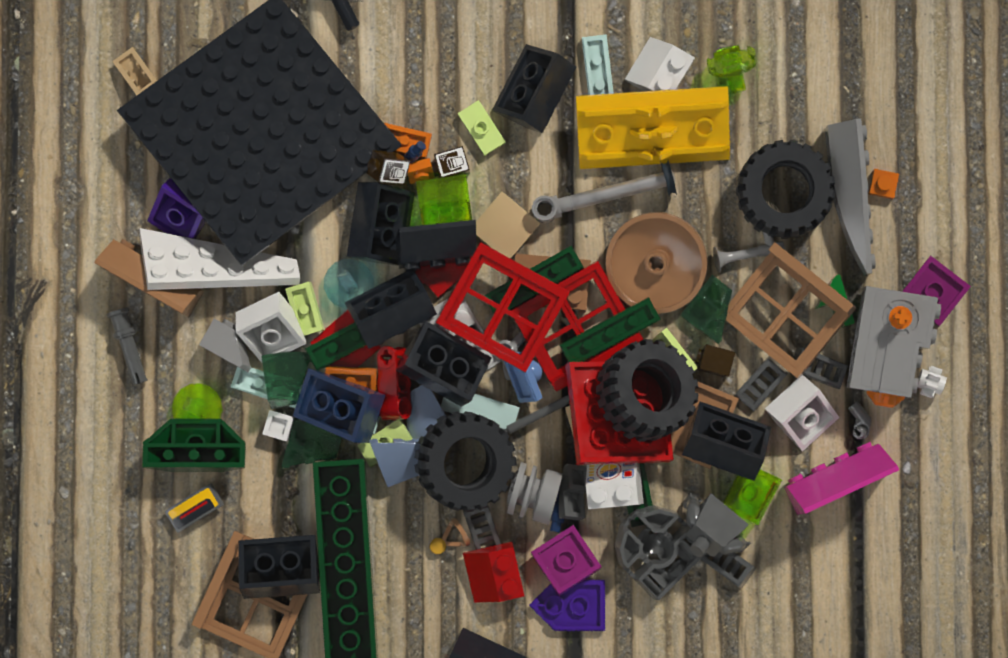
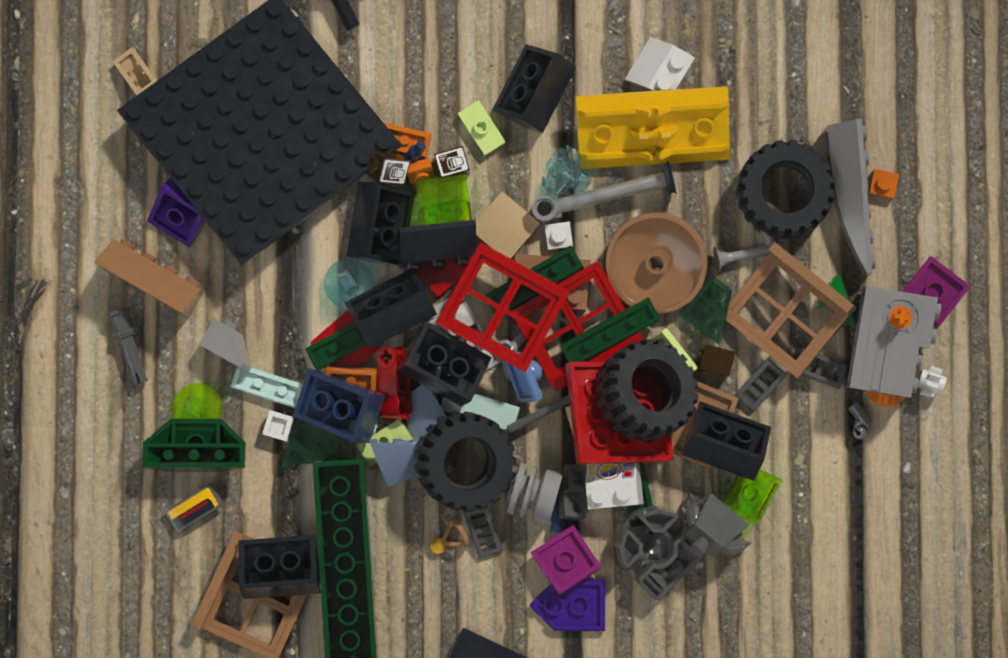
(193, 263): white wing -> none
(269, 326): white slope -> none
(284, 376): clear green slope -> none
(305, 307): yellowish green plate -> none
(493, 573): red slope -> none
(558, 236): none -> white plate
(565, 172): none -> clear light blue tile
(597, 65): light aqua tile -> none
(732, 63): clear neon green tile -> none
(744, 577): dark grey slope -> none
(802, 412): white slope -> none
(840, 478): dark pink slope -> none

